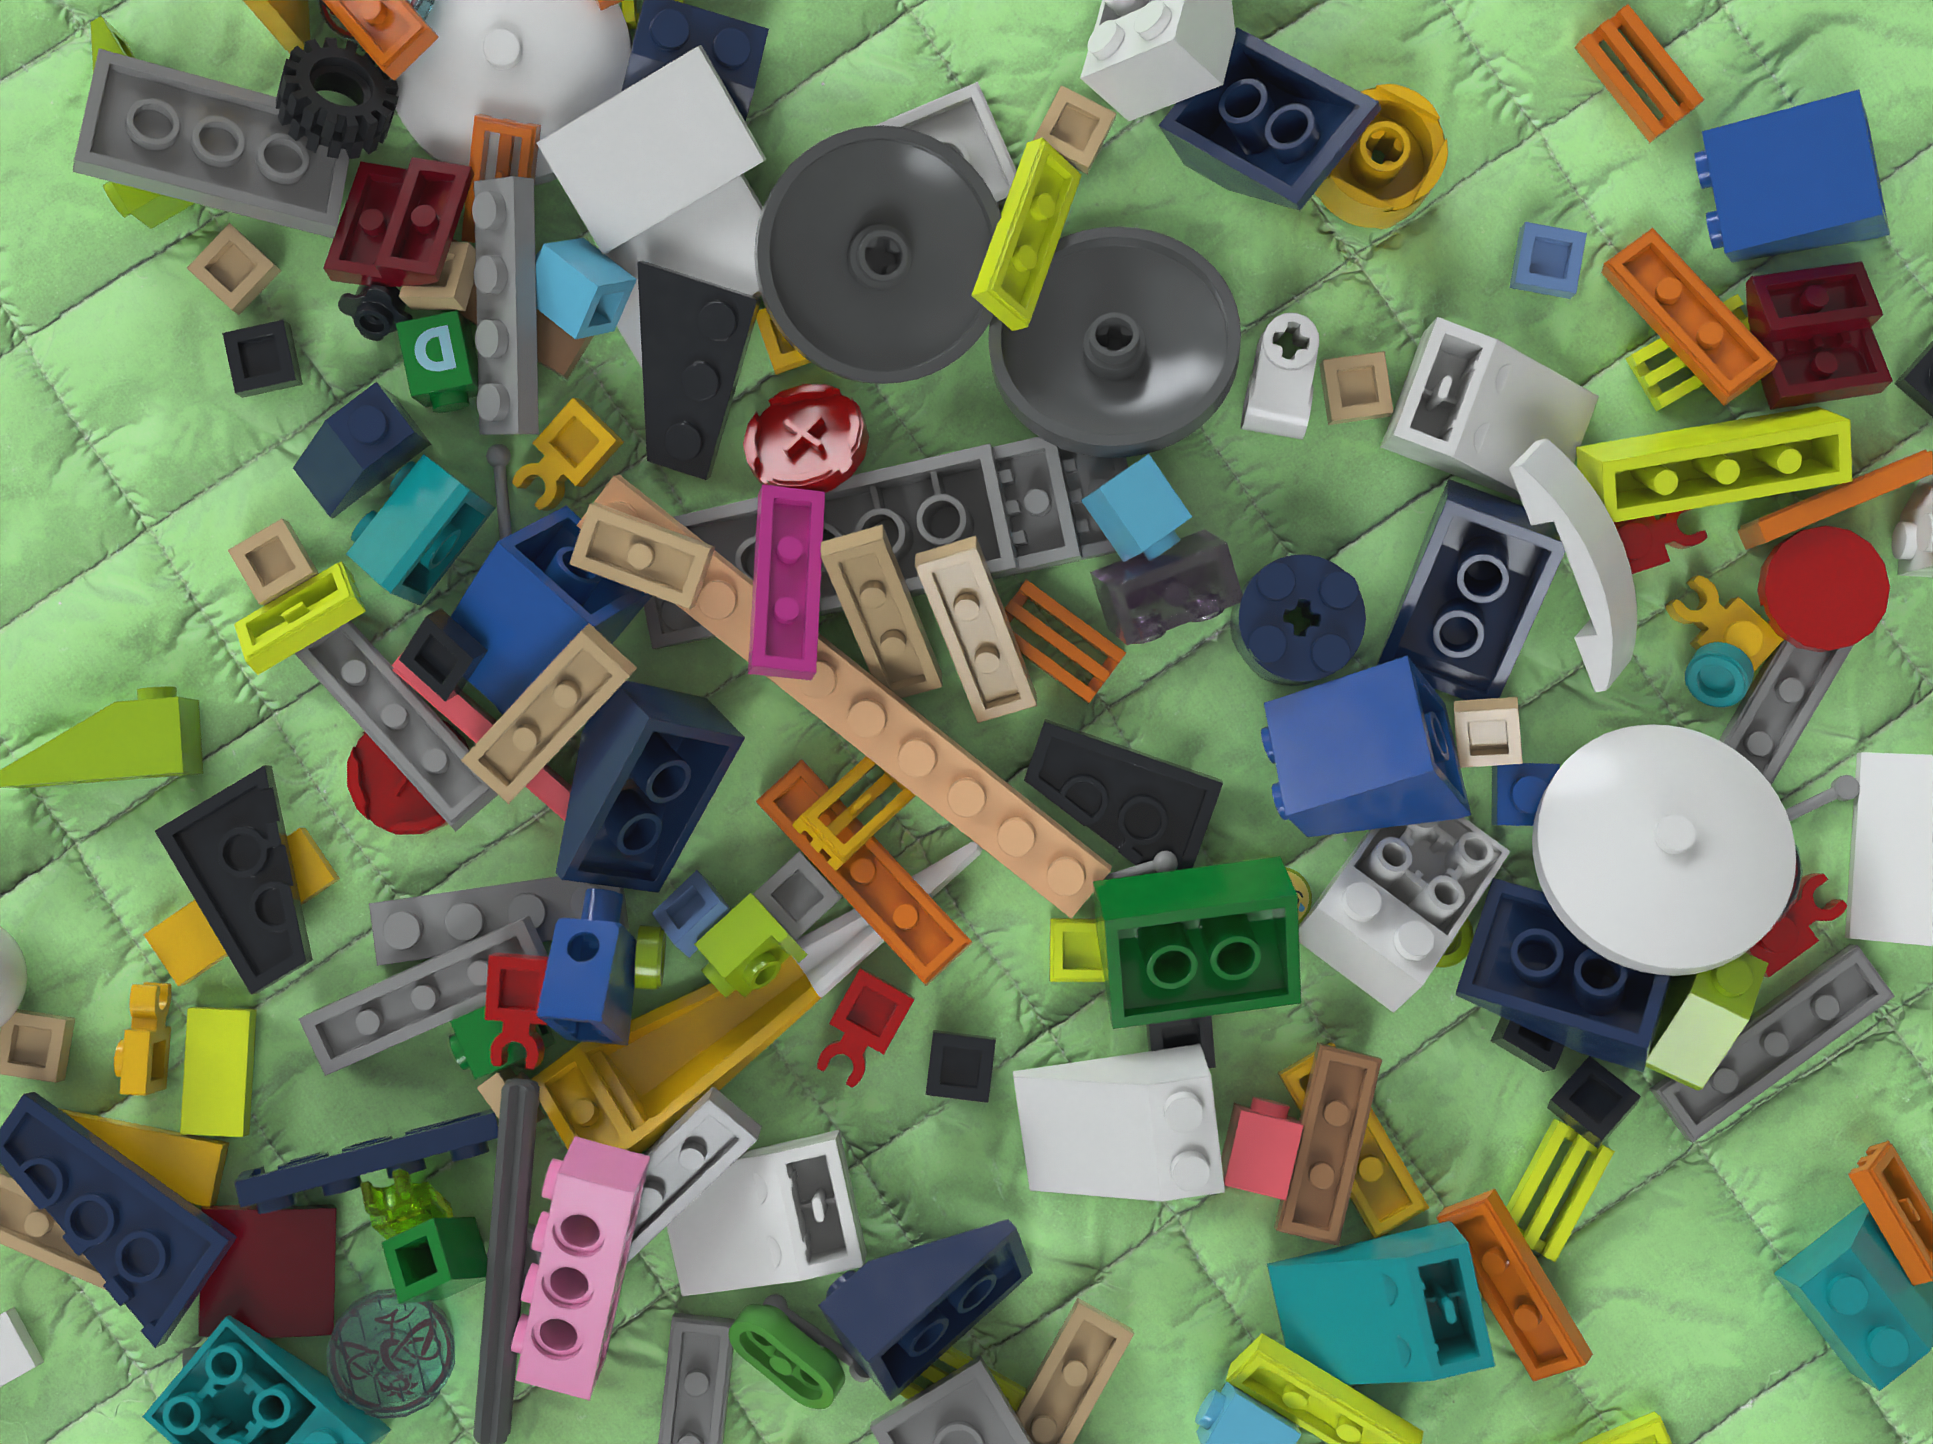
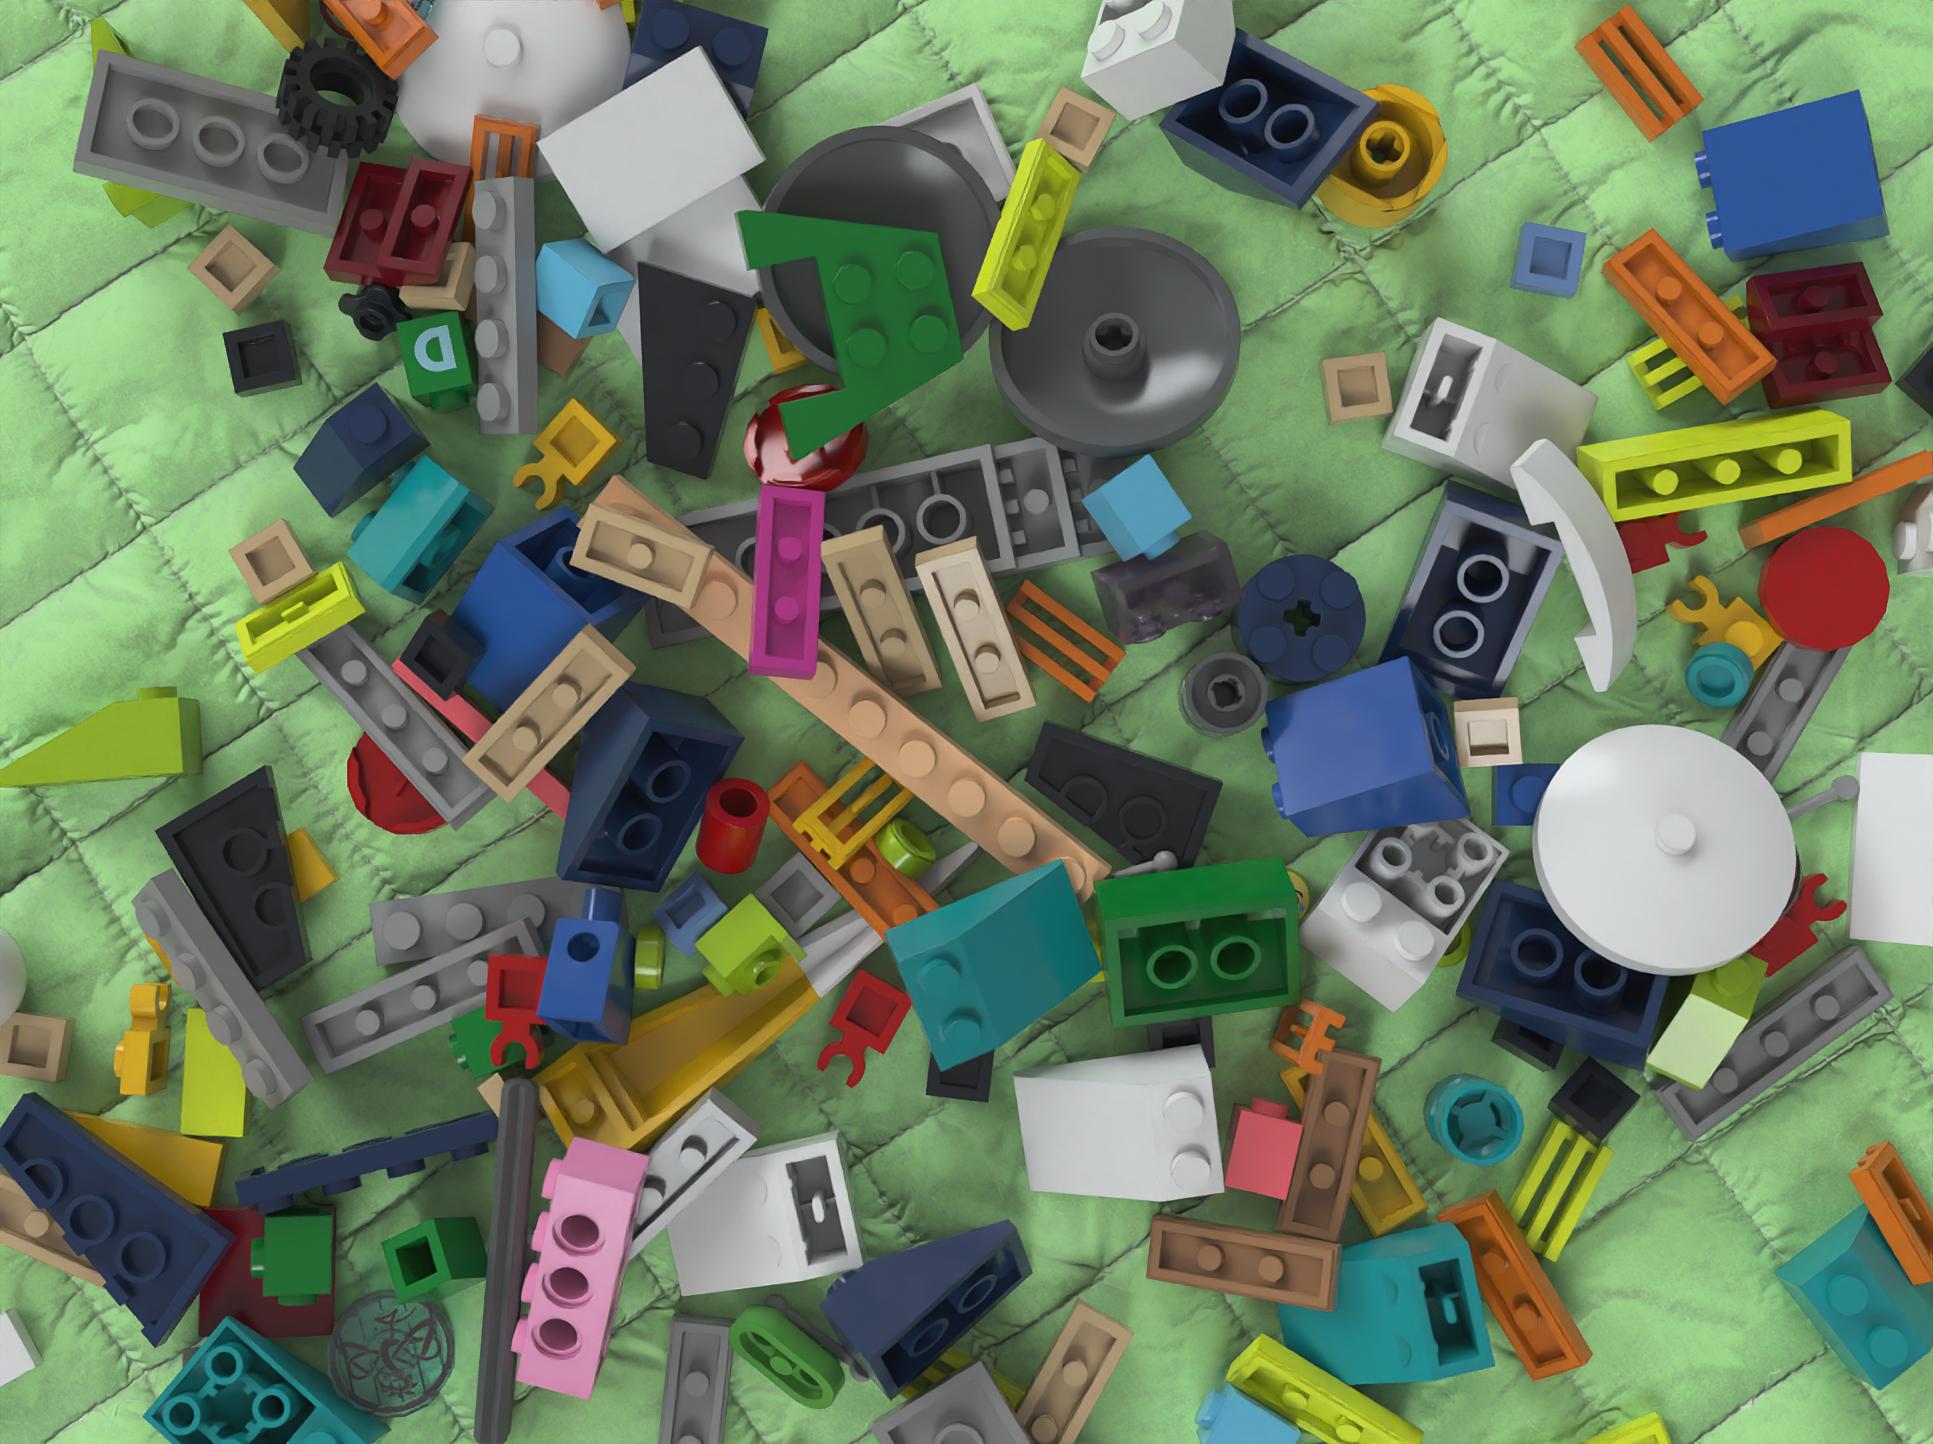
(230, 1003): none -> light grey plate
(295, 1254): none -> green brick
(402, 1204): clear neon green plate -> none
(498, 457): light grey hinge -> none
(732, 825): none -> red brick
(882, 308): none -> green wing
(906, 847): none -> lime tile
(993, 962): none -> teal slope
(1222, 695): none -> dark grey wheel
(1244, 1262): none -> medium nougat tile
(1282, 388): white piece -> none
(1313, 1036): none -> orange tile
(1473, 1119): none -> teal wheel

